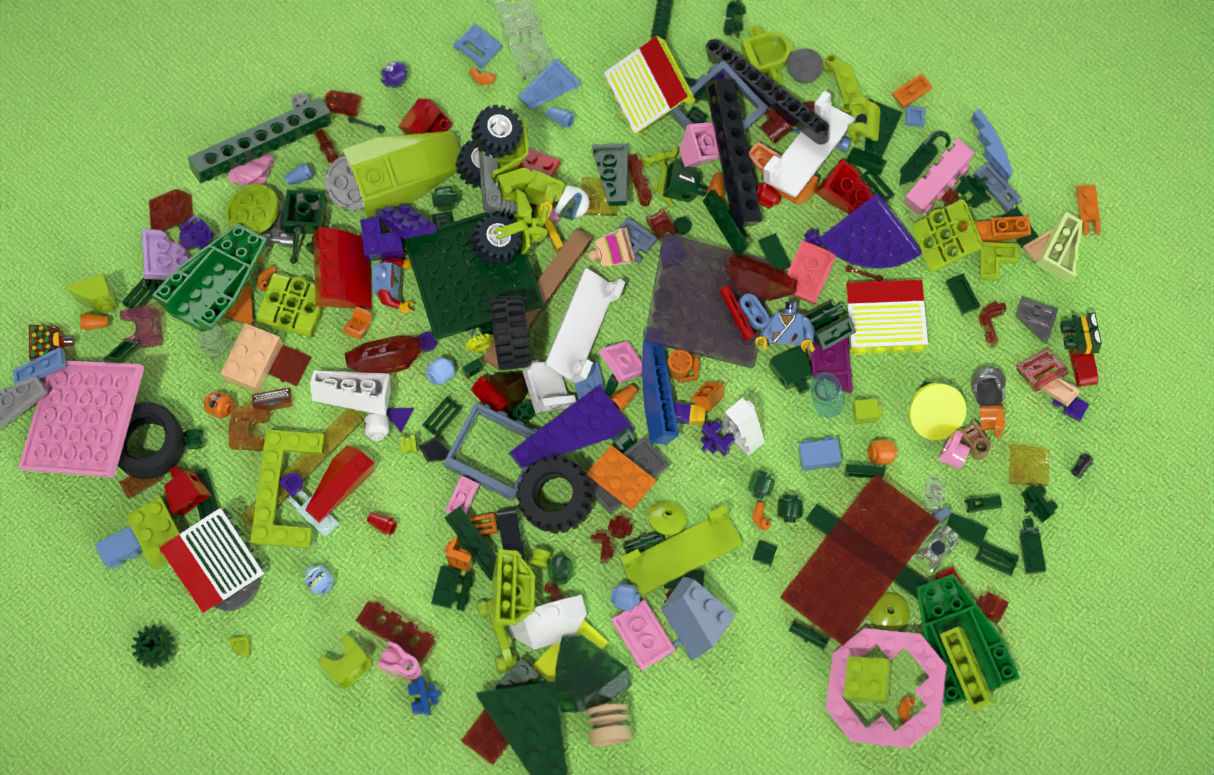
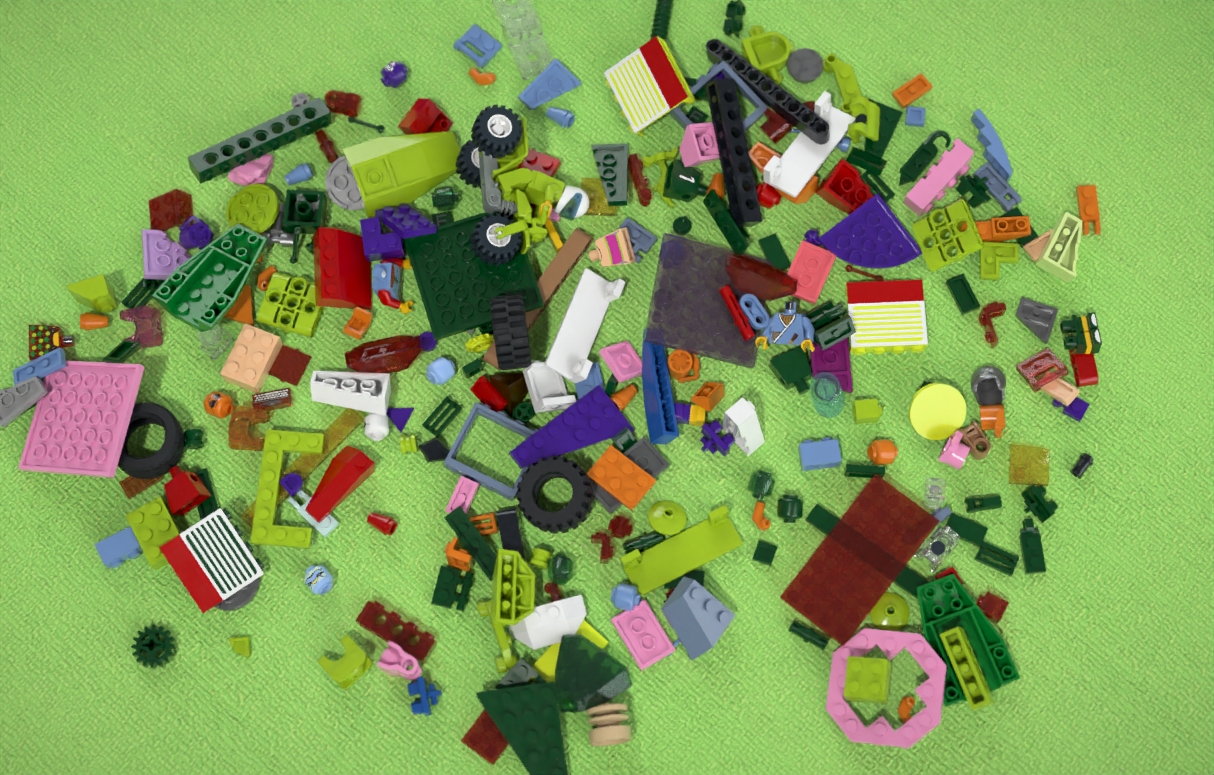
(660, 224): clear red piece -> none
(950, 197): clear red plate -> none

